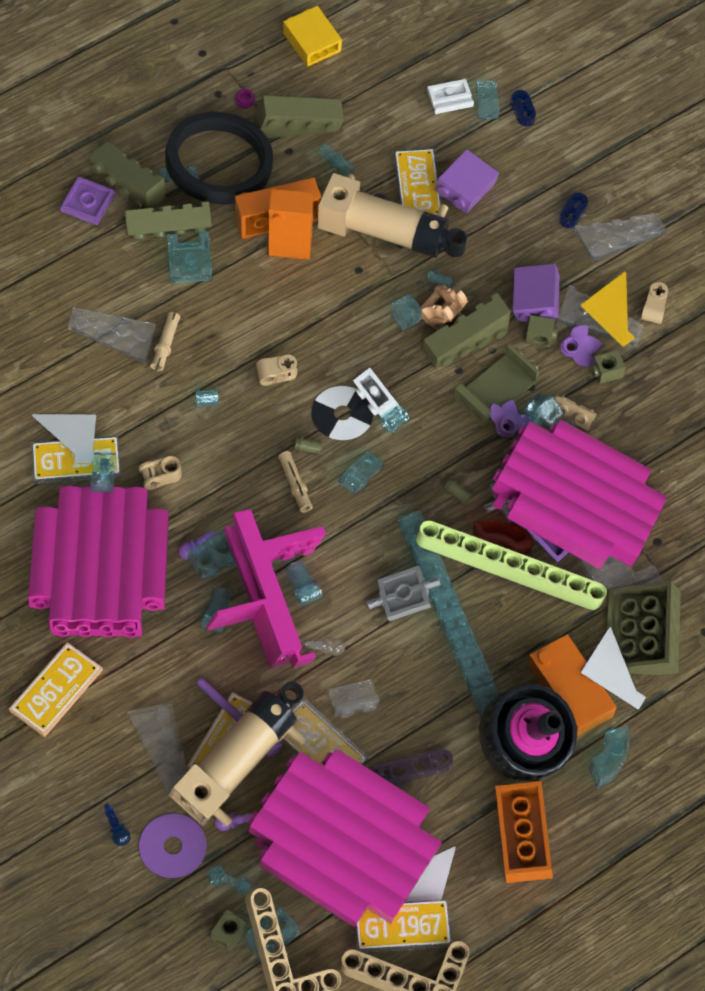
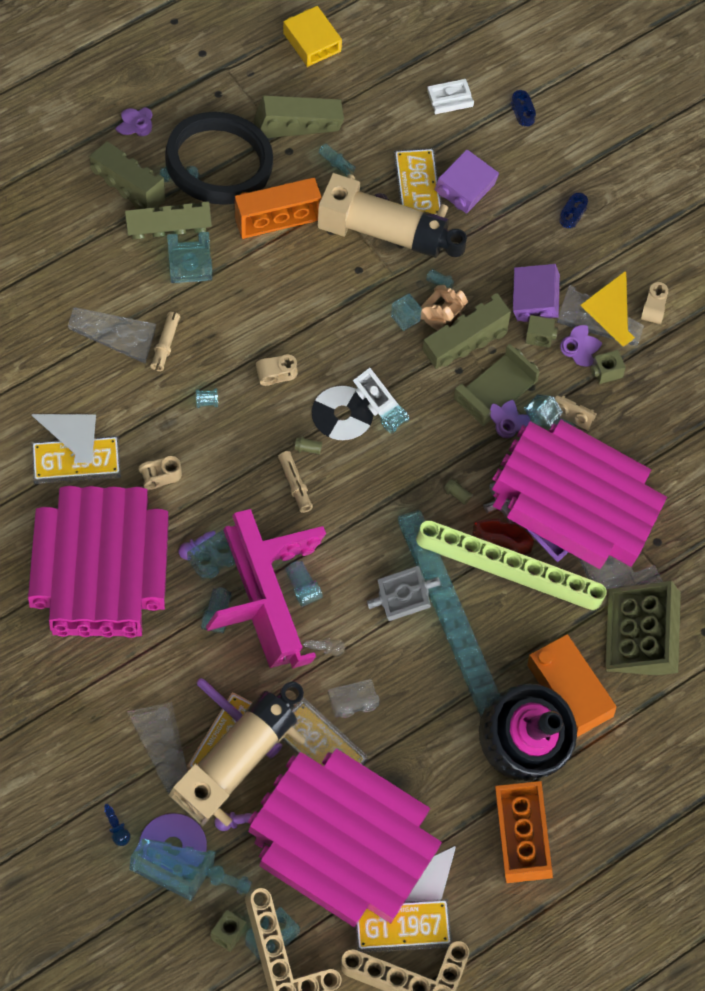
(55, 689): tile -> none
(87, 200): medium lavender plate -> none
(103, 472): clear light blue hinge -> none
(135, 122): none -> medium lavender plate
(171, 866): none -> clear light blue wedge
(245, 98): magenta plate -> none
(290, 223): orange brick -> none
(360, 472): clear light blue slope -> none
(410, 771): clear purple beam -> none
(487, 99): clear light blue slope -> none
(610, 671): white sticker -> none
(610, 762): clear light blue brick -> none
(612, 237): clear wing -> none

